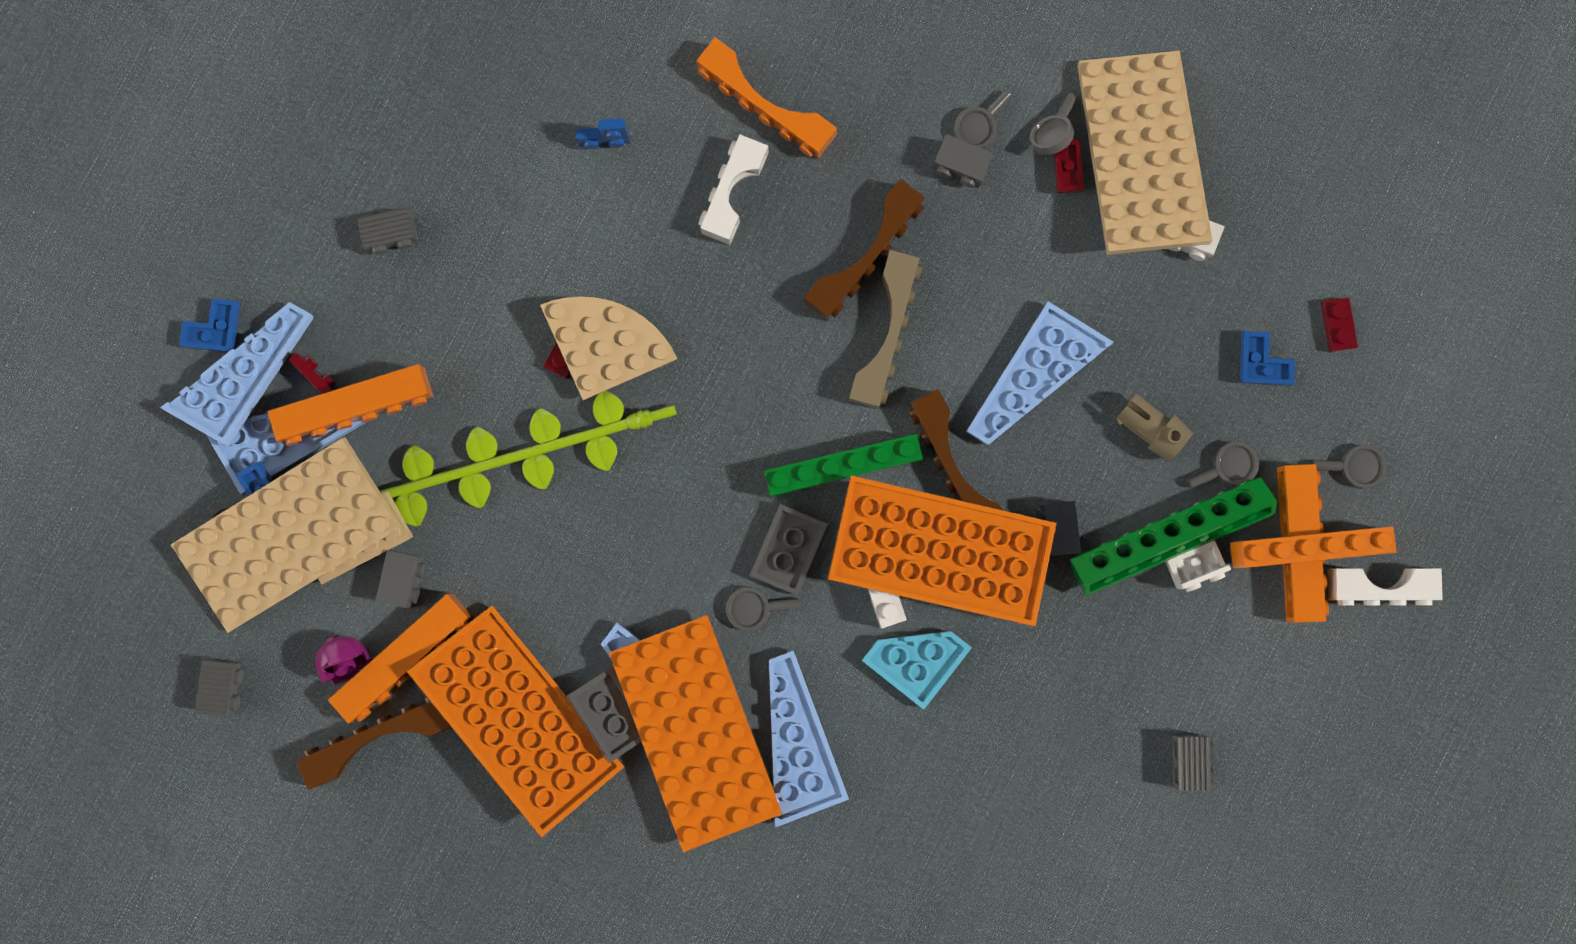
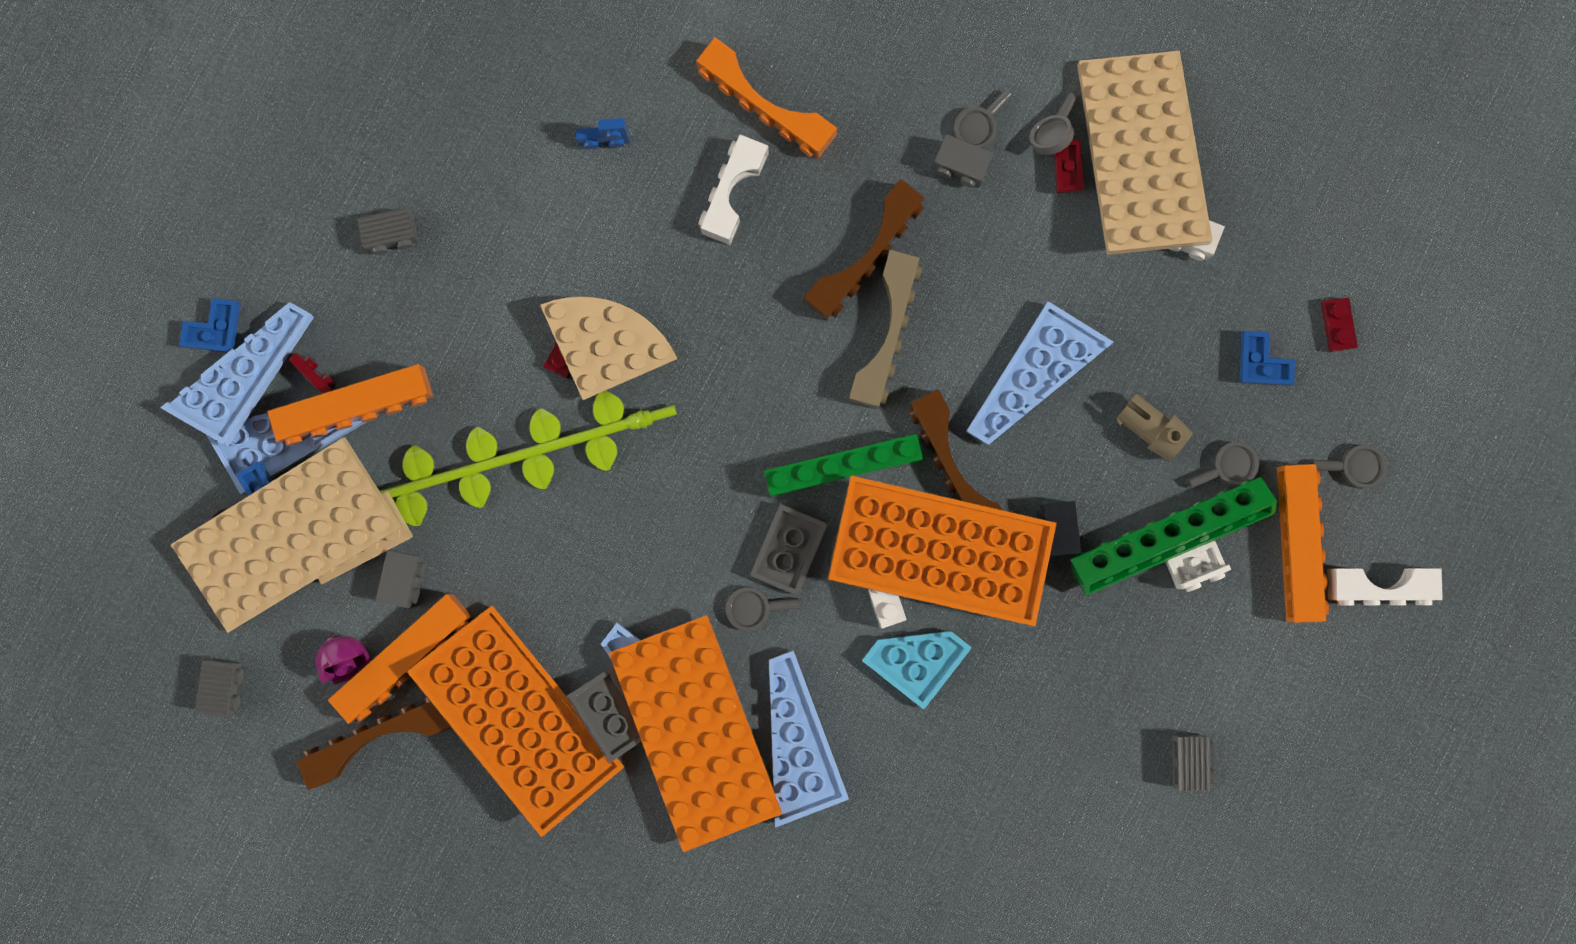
(1313, 547): orange arch -> none

